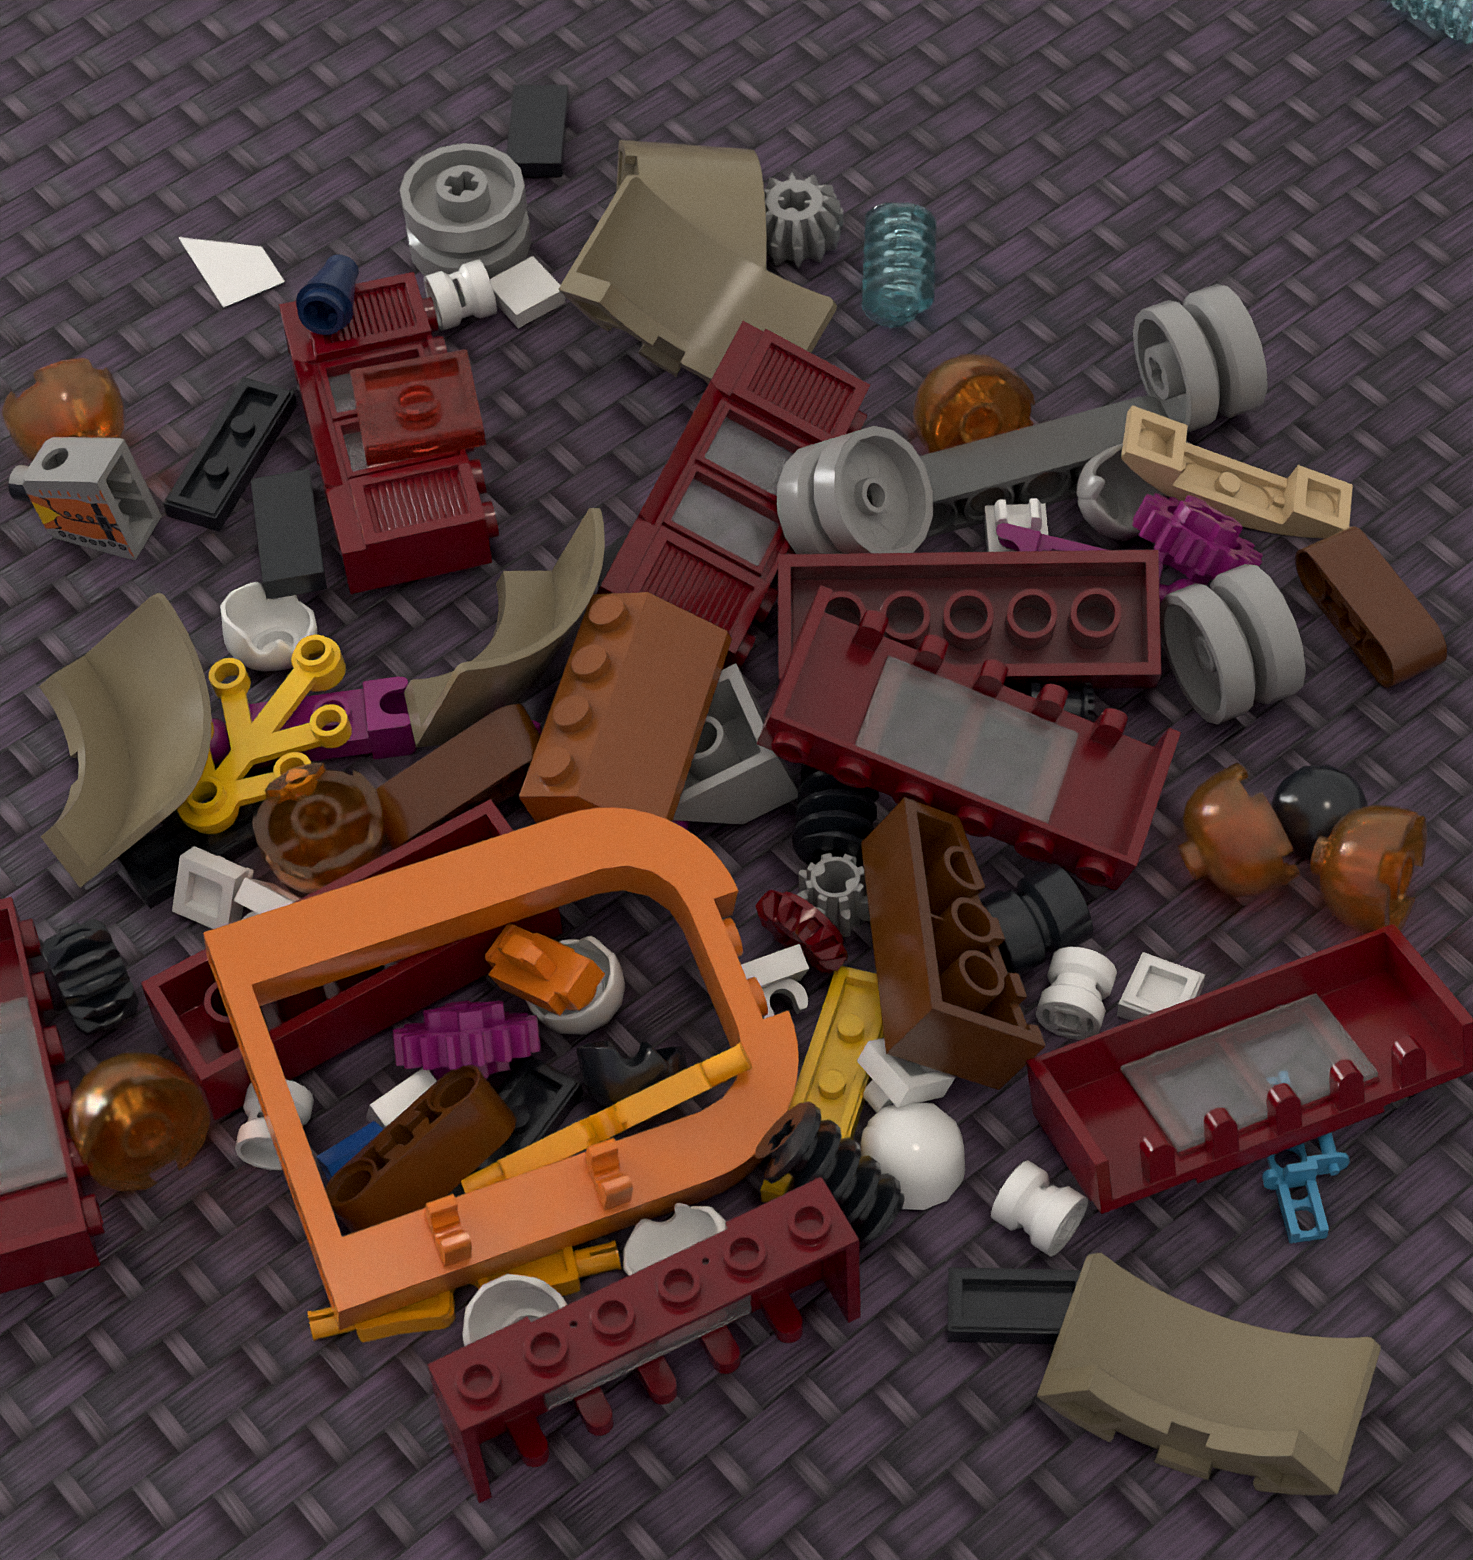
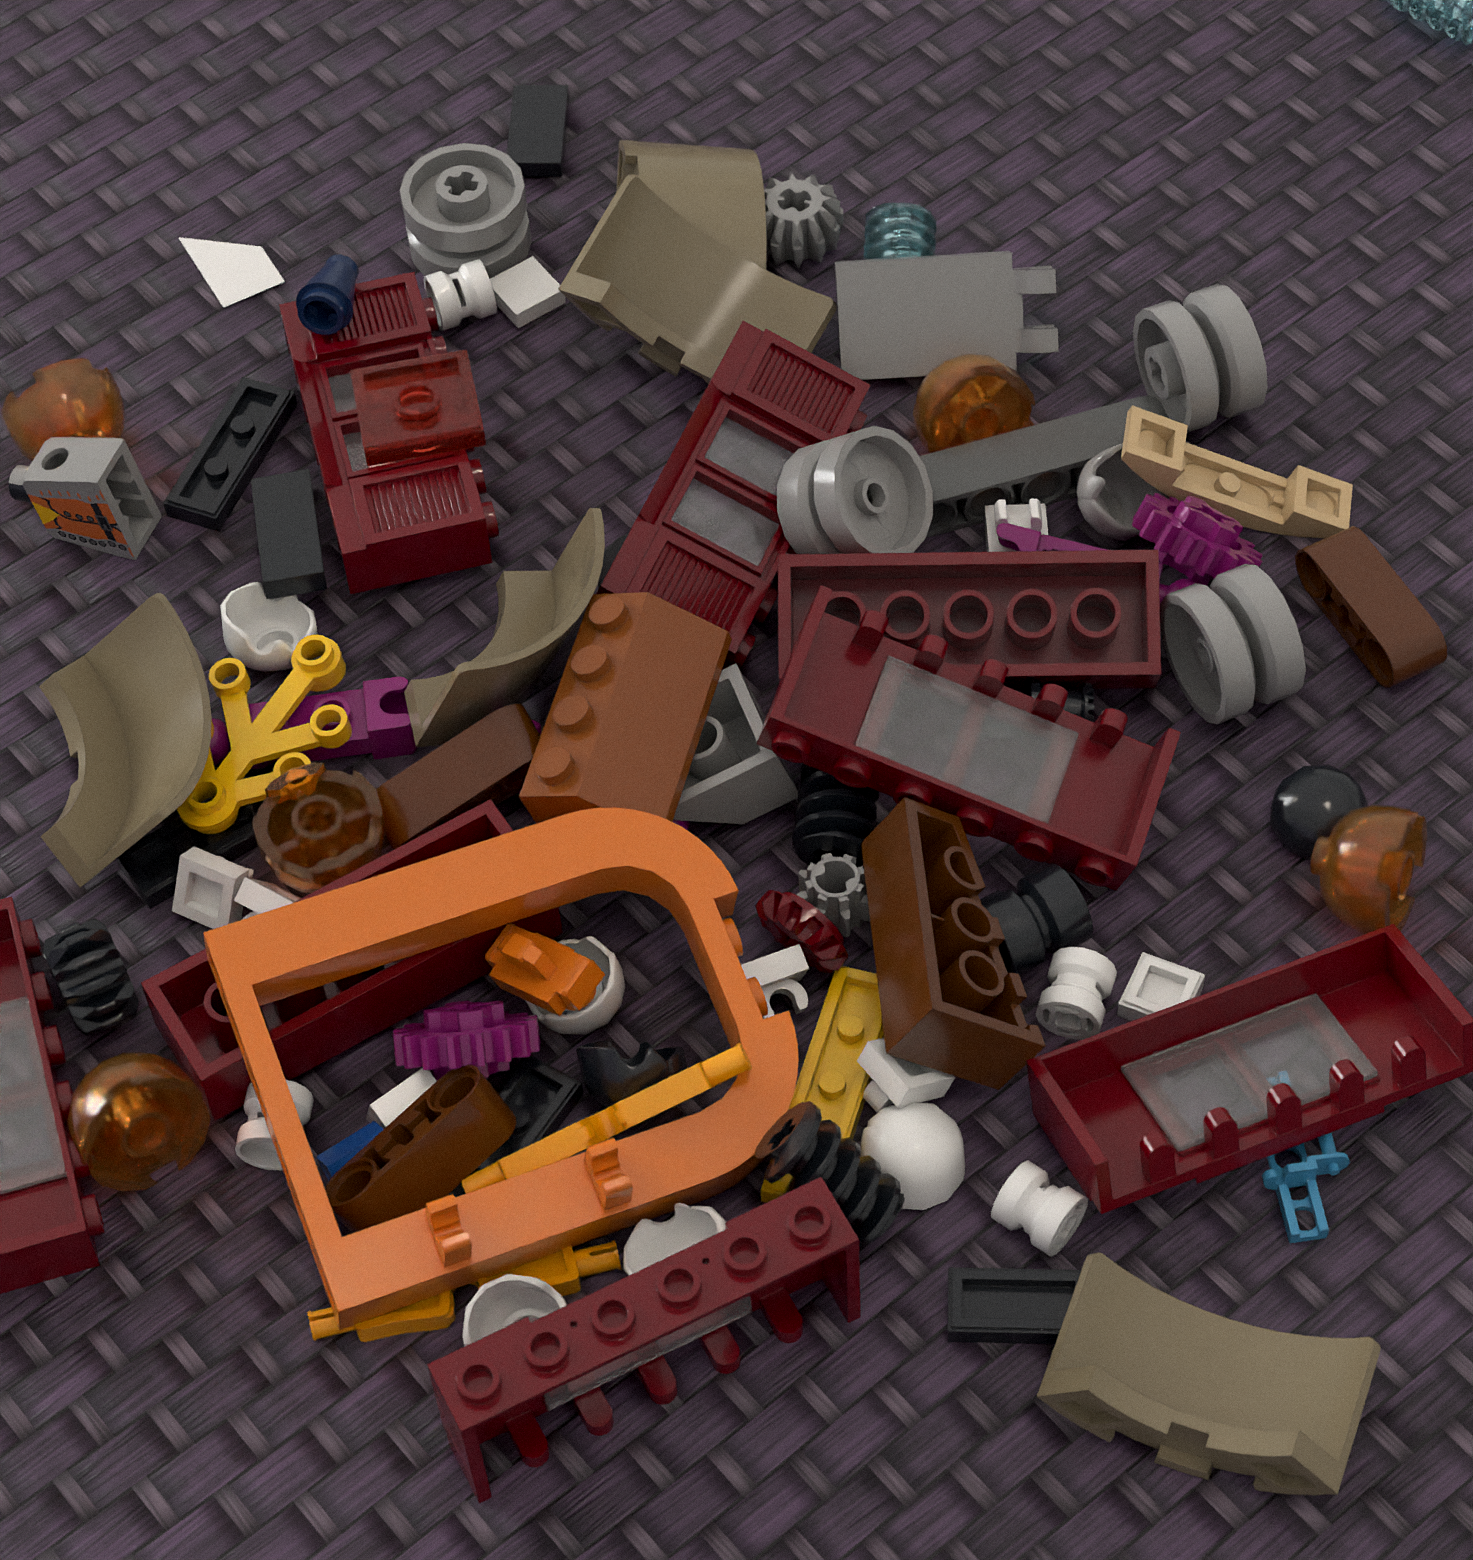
(924, 309): none -> light grey tile
(1235, 837): clear orange cylinder -> none

